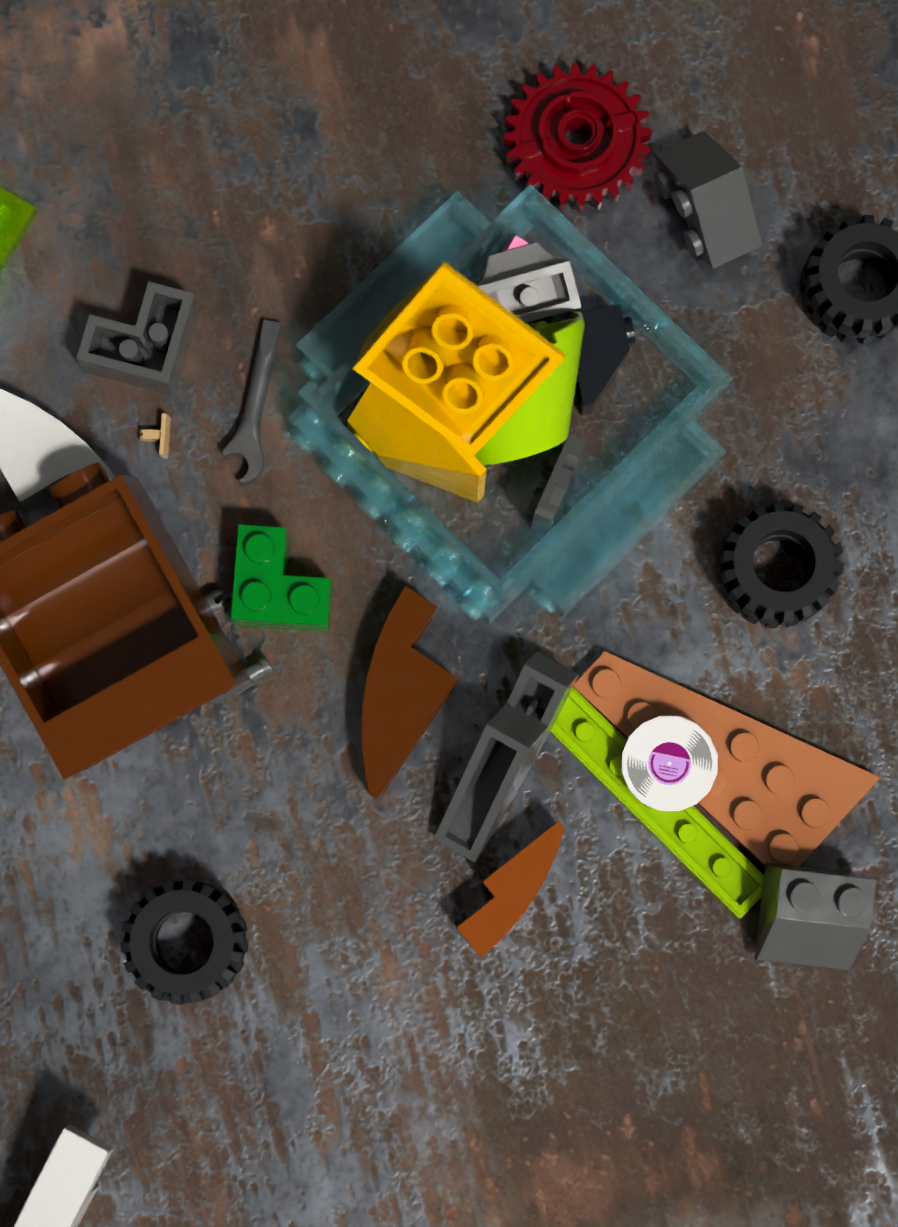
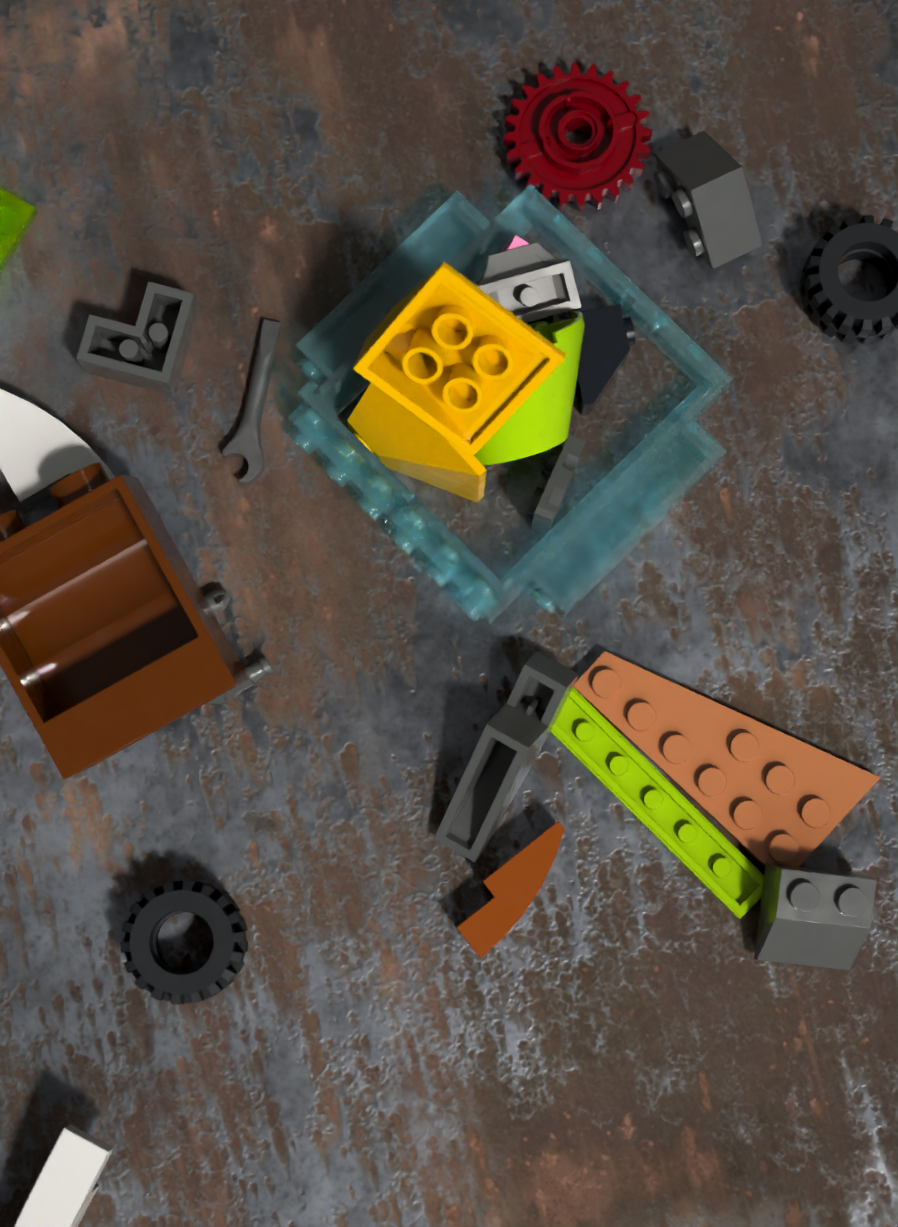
(159, 435): tan piece -> none
(270, 597): green brick -> none
(400, 692): reddish brown slope -> none
(669, 763): white tile -> none
(809, 540): black tyre -> none

